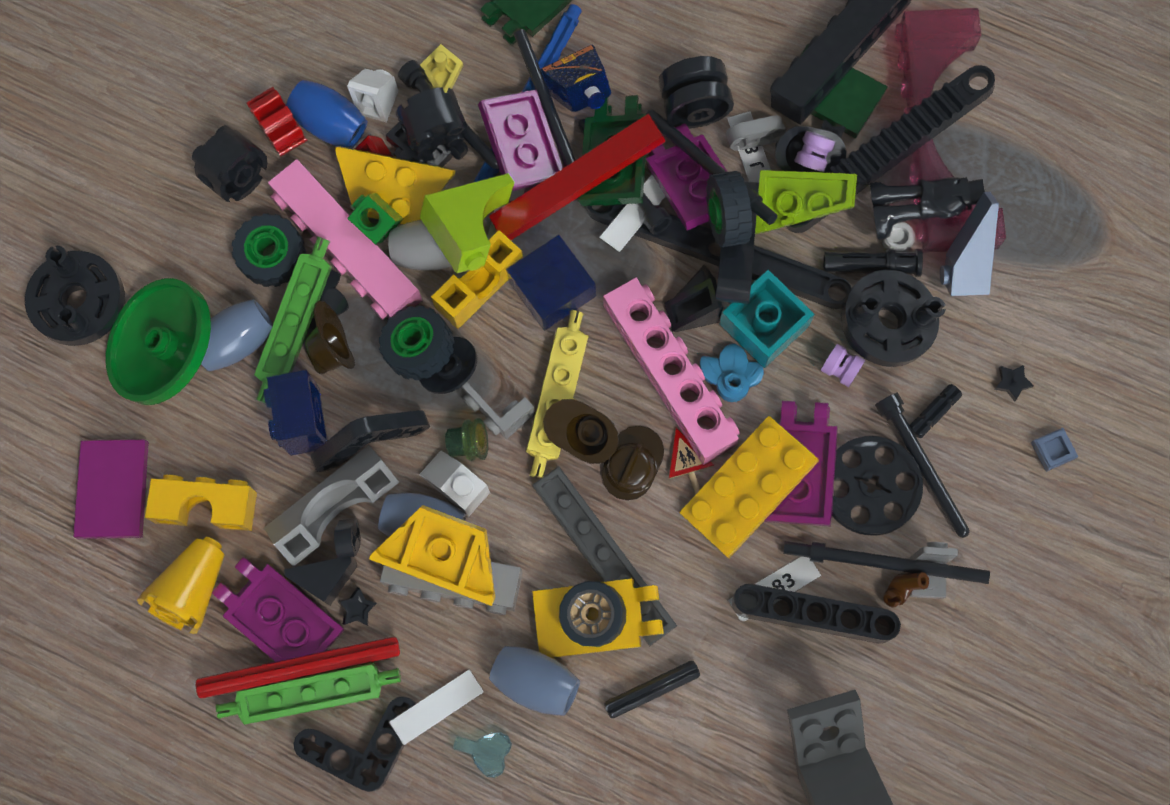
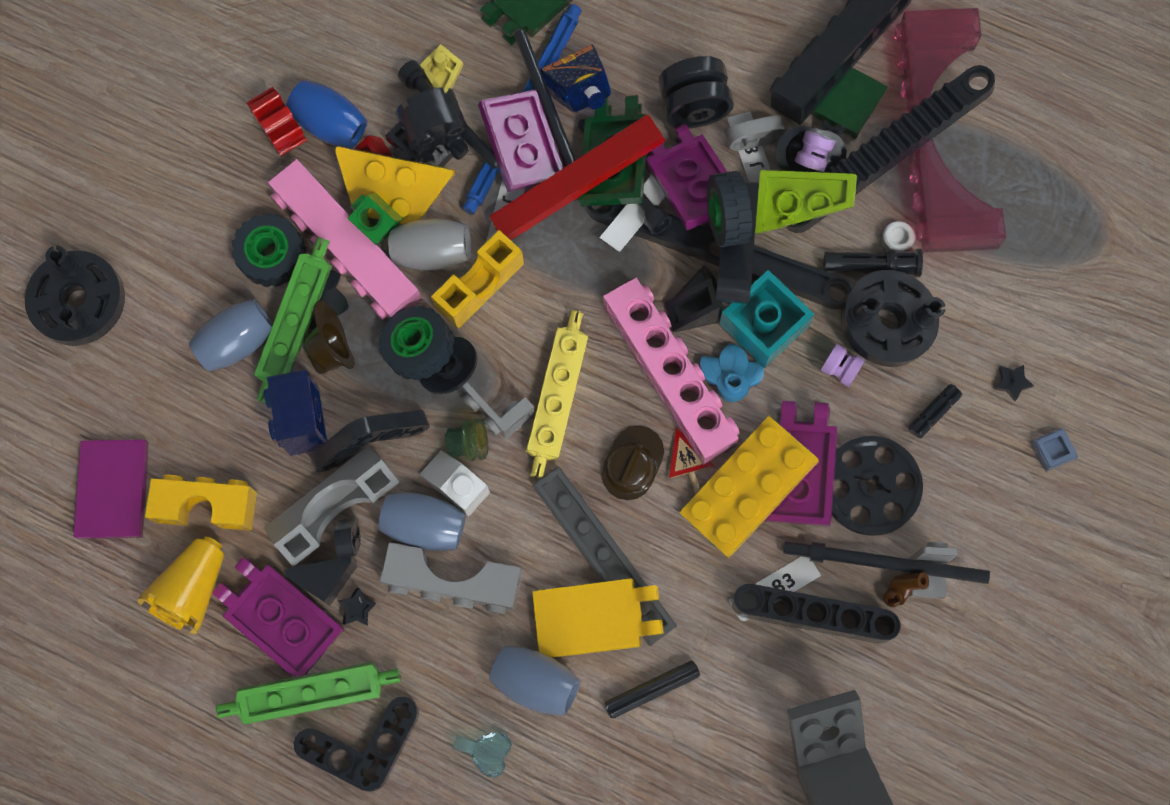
(158, 341): green dish -> none
(229, 164): black brick -> none
(297, 667): red axle -> none
(373, 93): white slope -> none
(436, 707): white sticker -> none
(442, 553): yellow wing -> none
(457, 219): lime arch -> none
(551, 282): clear blue brick -> none
(575, 609): wheel -> none
(581, 431): dark brown piece -> none
(708, 164): black bar -> none
(892, 409): black piece -> none
(938, 197): black piece -> none
(972, 252): slope -> none

